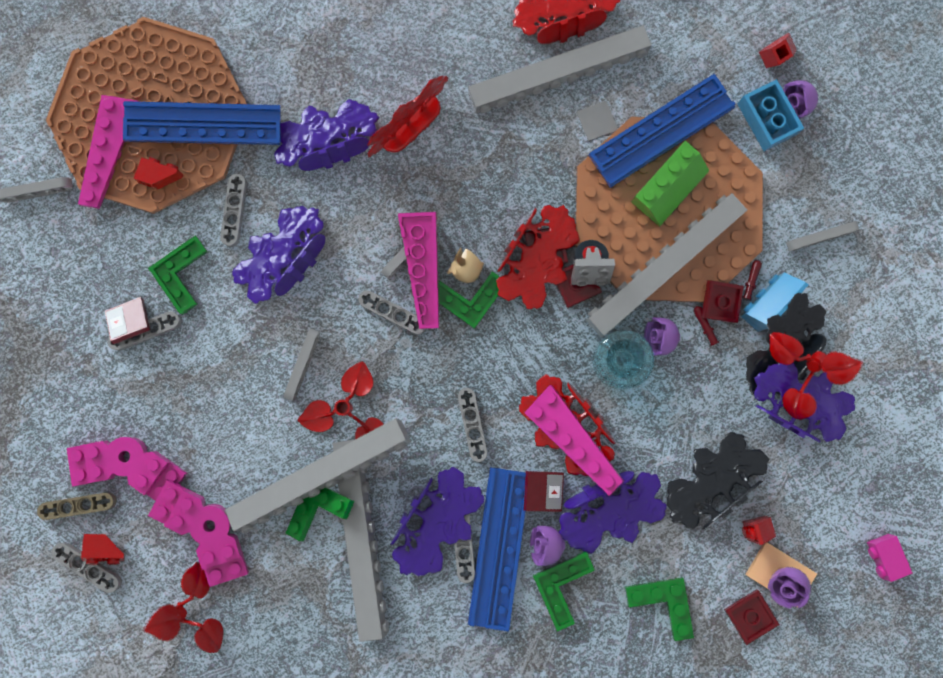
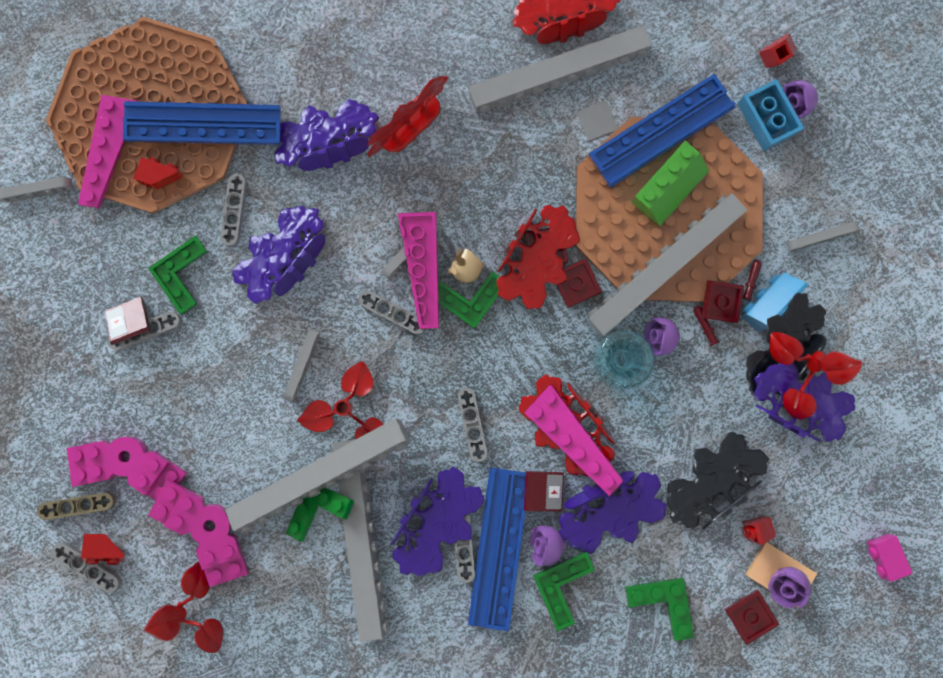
(592, 264): light grey plate -> none

